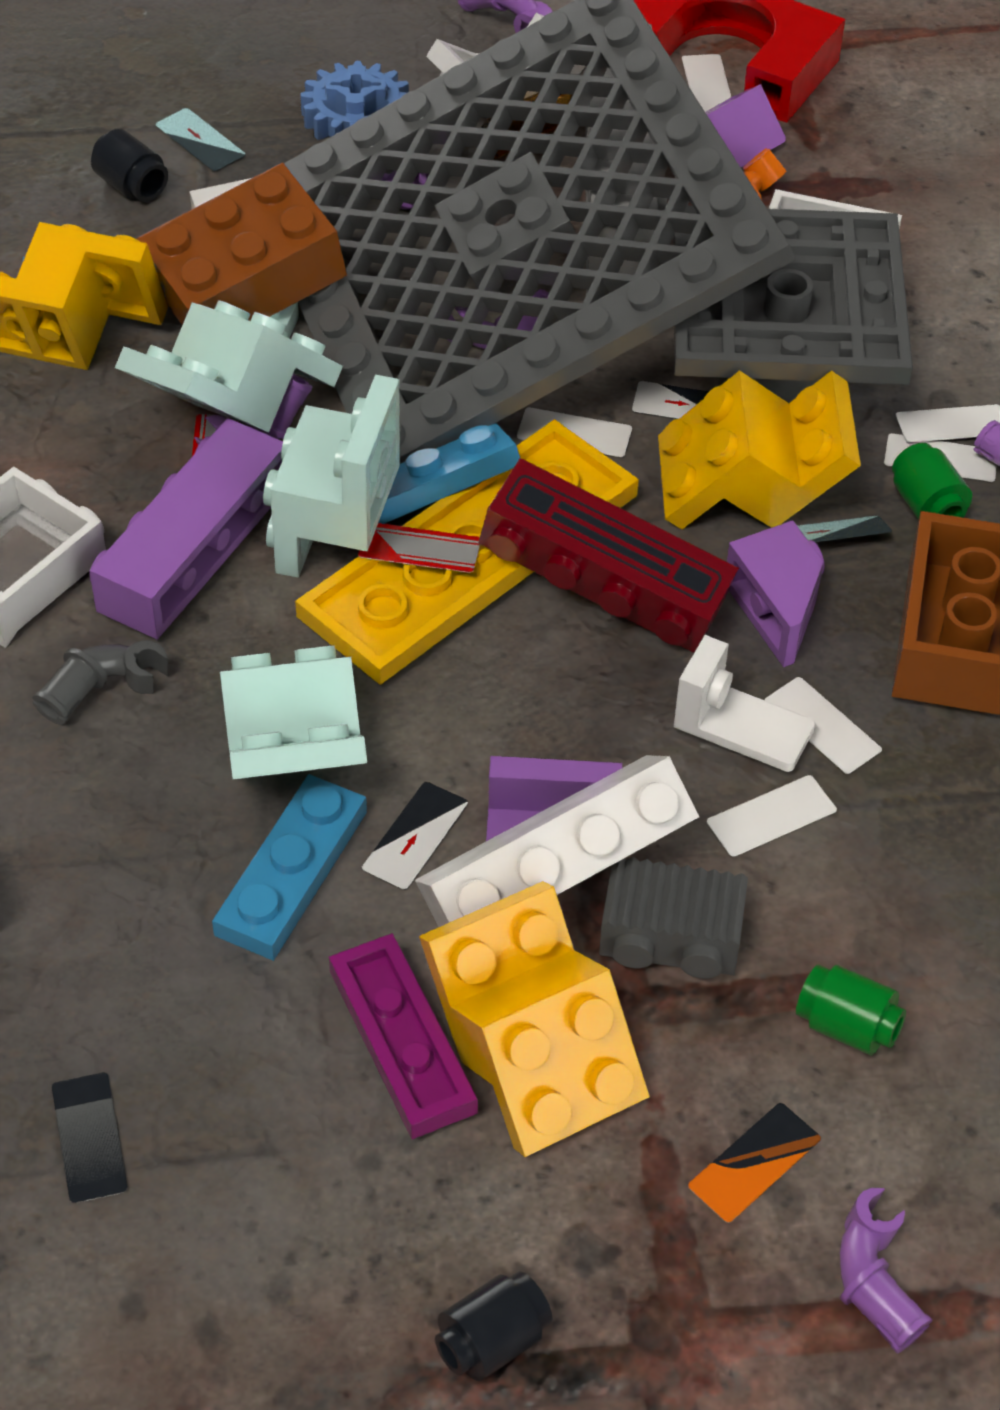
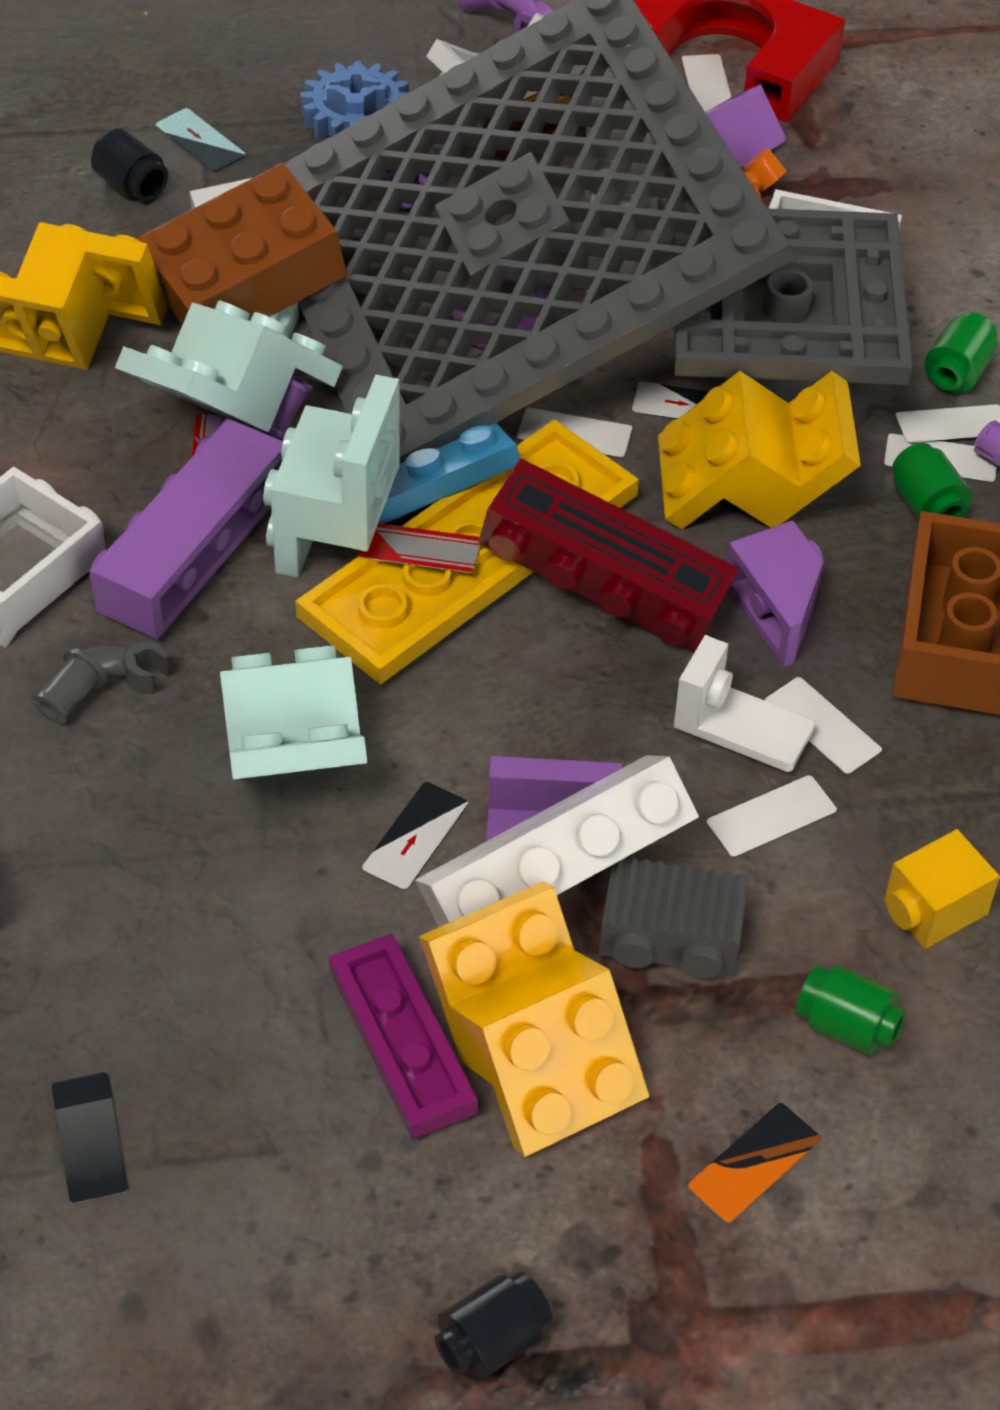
(290, 867): dark azure plate -> none
(844, 528): clear light blue sticker -> none
(866, 1278): medium lavender piece -> none
(940, 889): none -> yellow brick
(961, 352): none -> green brick

